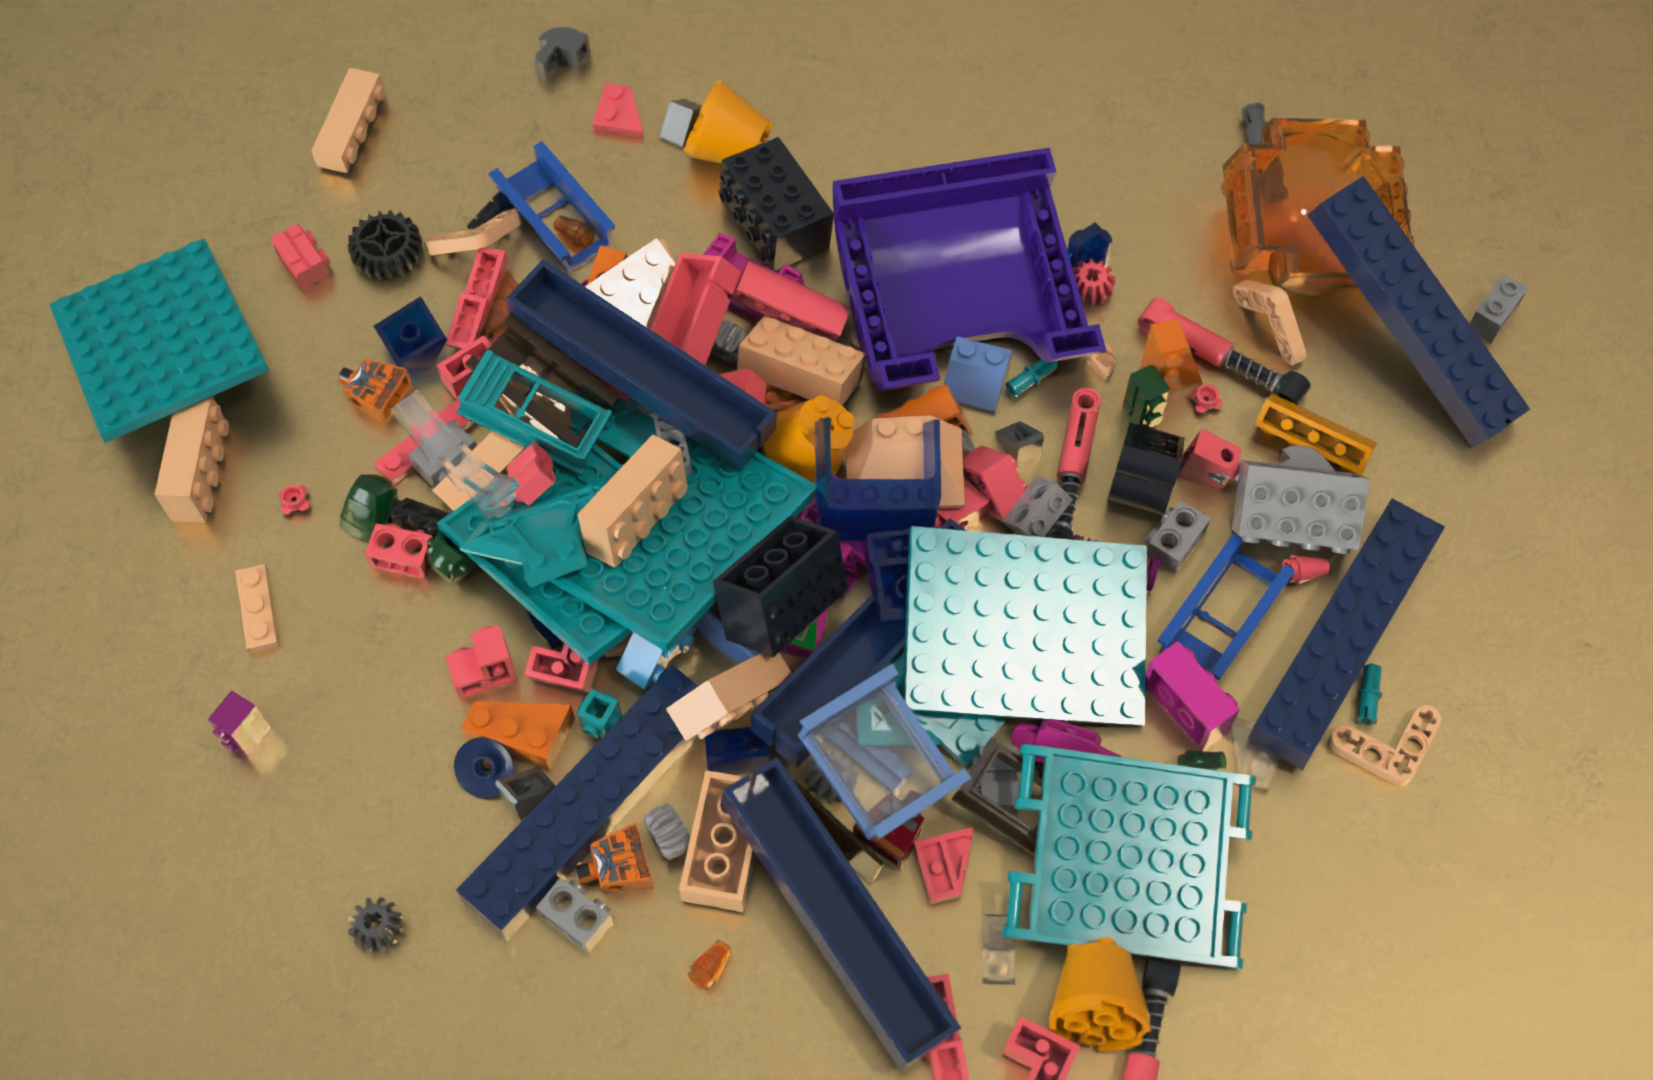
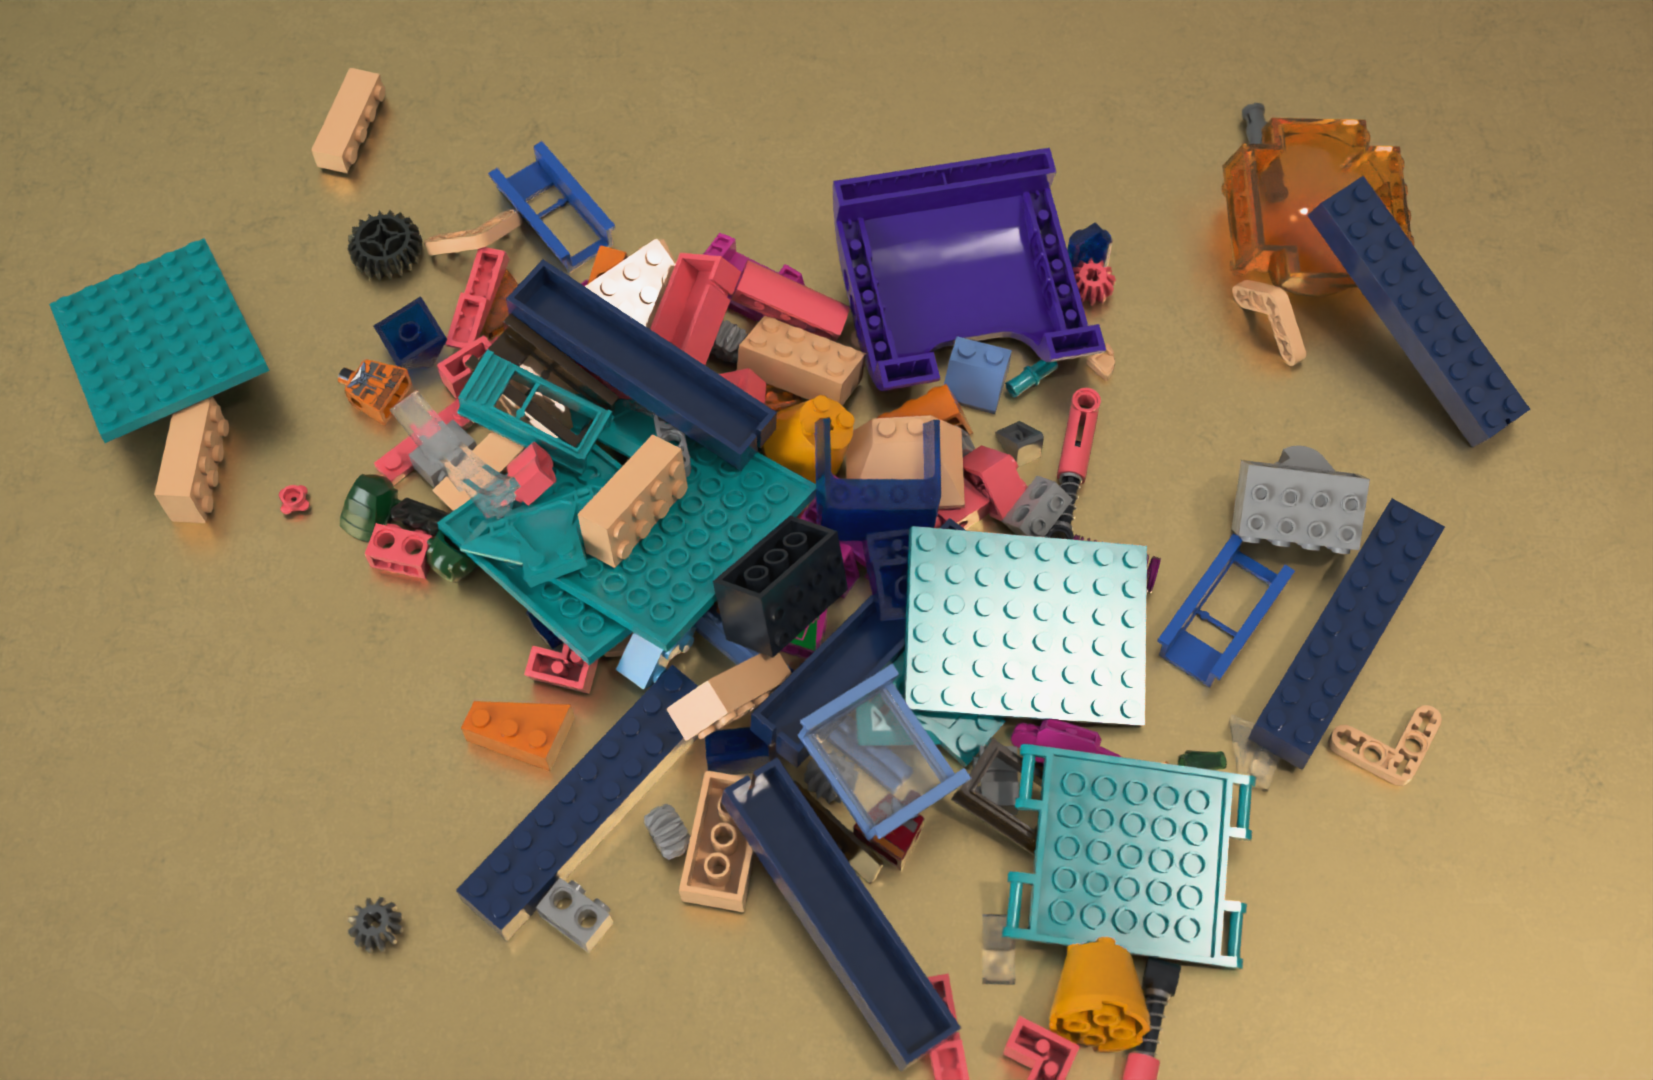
(238, 724): magenta brick -> none
(257, 608): light nougat plate -> none
(300, 255): coral brick -> none
(471, 770): dark blue dish -> none
(482, 666): coral brick -> none
(490, 210): black axle -> none
(524, 790): dark grey slope -> none
(560, 46): dark grey brick -> none
(575, 231): clear orange cone -> none
(598, 706): teal brick -> none
(617, 112): coral wing -> none
(618, 863): torso -> none
(679, 122): slope -> none
(709, 966): clear orange cone -> none
(726, 126): light orange cone -> none
(775, 204): black brick -> none
(944, 863): coral wing -> none
(1146, 396): dark green brick -> none
(1147, 469): black brick -> none
(1171, 355): orange wedge -> none
(1181, 538): light grey brick -> none
(1190, 696): dark pink brick -> none
(1206, 391): coral plate -> none
(1210, 461): coral torso -> none
(1221, 352): piece -> none
(1306, 567): coral cone -> none
(1308, 429): light orange brick -> none
(1369, 694): teal axle -> none
(1498, 308): light grey brick -> none

